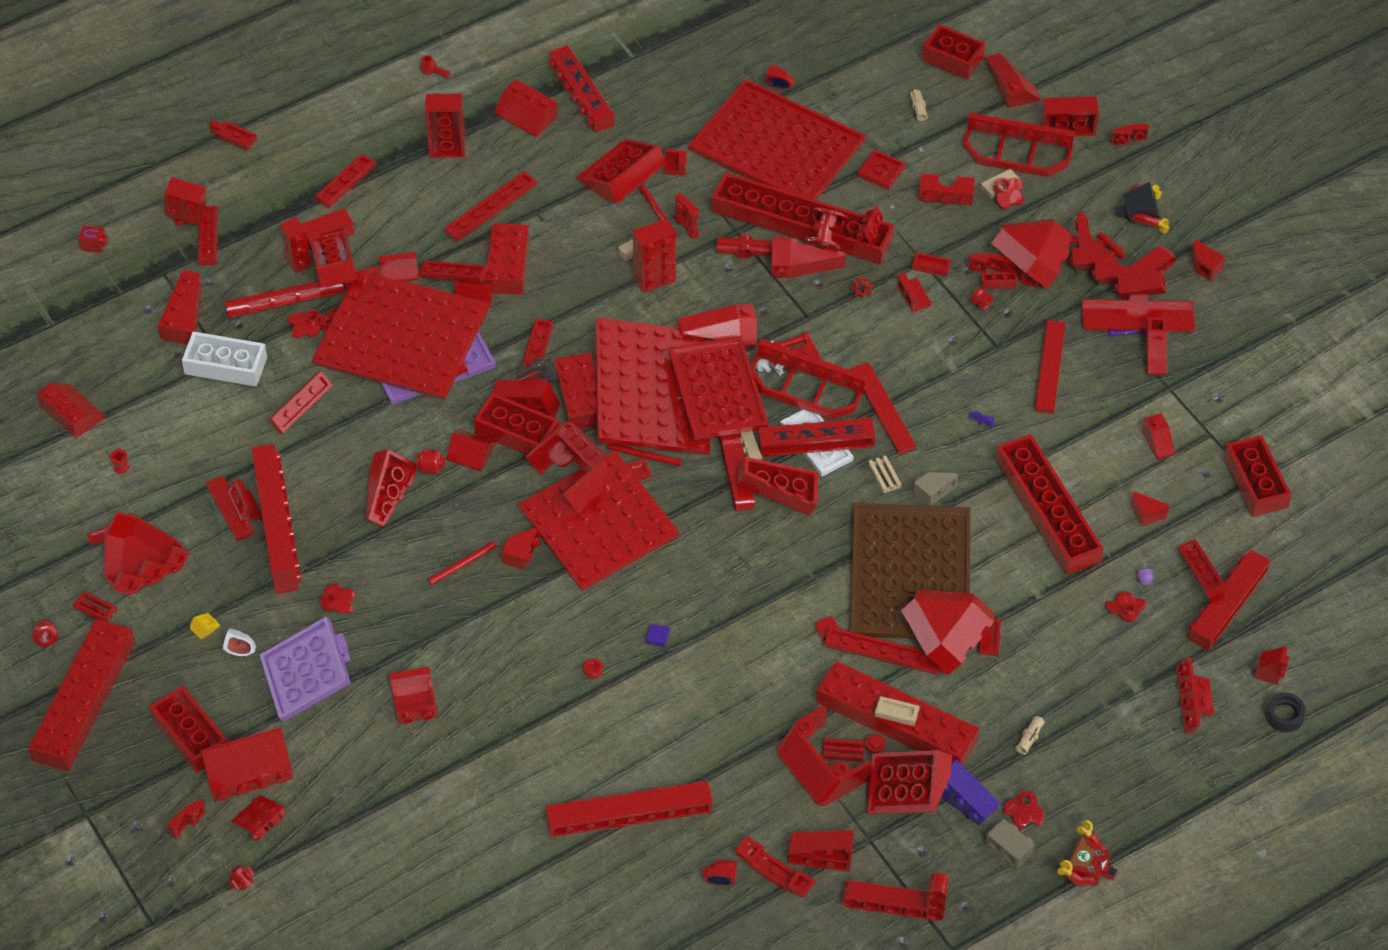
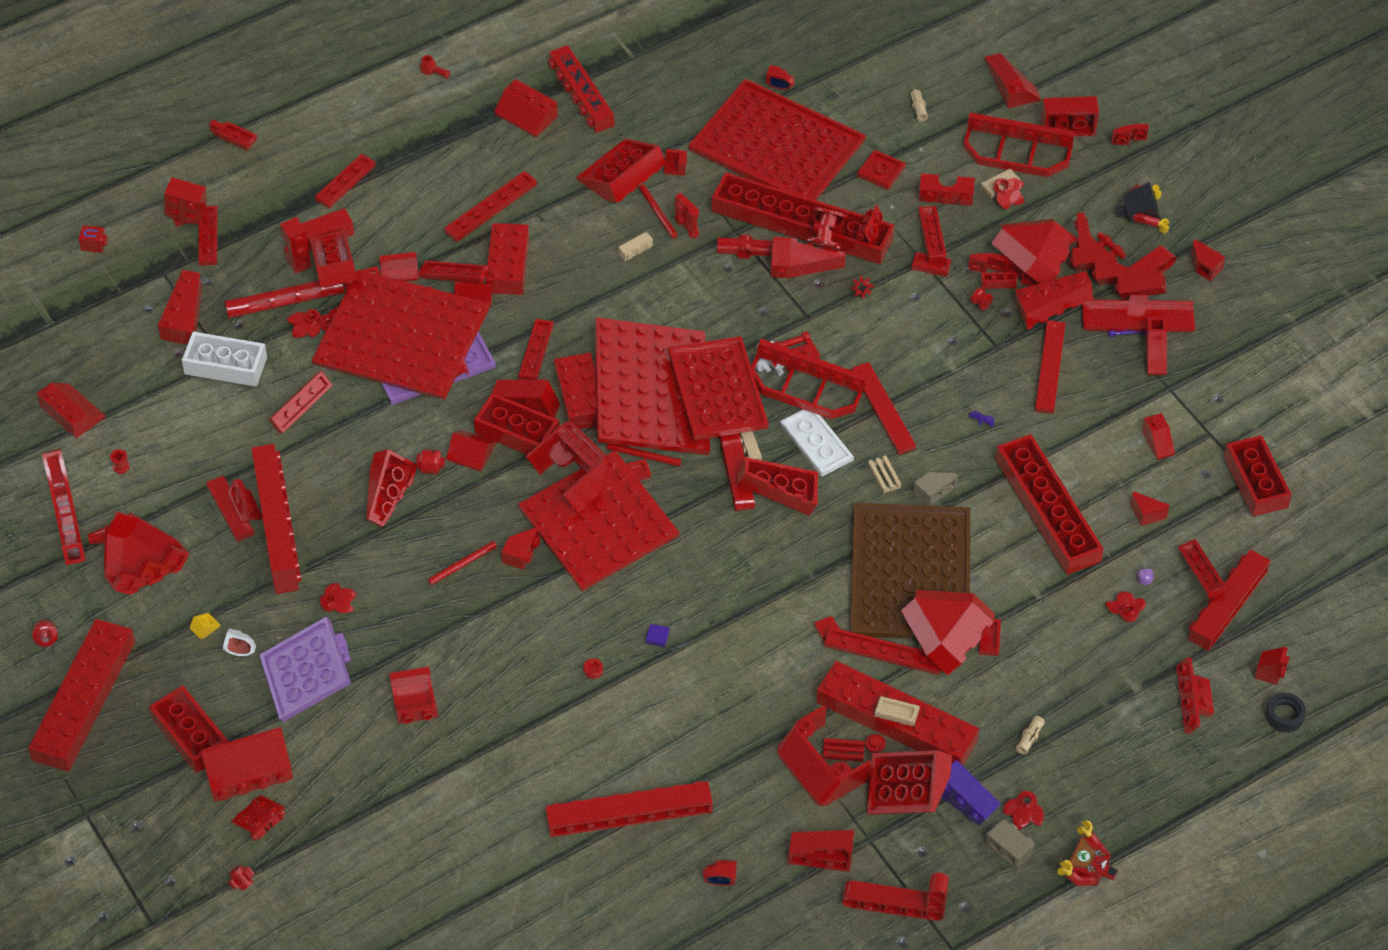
(64, 507): none -> red arch
(93, 610): red tile -> none
(189, 815): red slope -> none
(445, 125): red brick -> none
(540, 365): clear smoke bracket -> none
(654, 255): red brick -> none
(722, 324): red wedge -> none
(772, 869): red slope -> none
(816, 437): red brick -> none
(913, 293): red panel -> none
(932, 233): none -> red tile
(953, 51): red brick -> none
(1053, 297): none -> red wedge

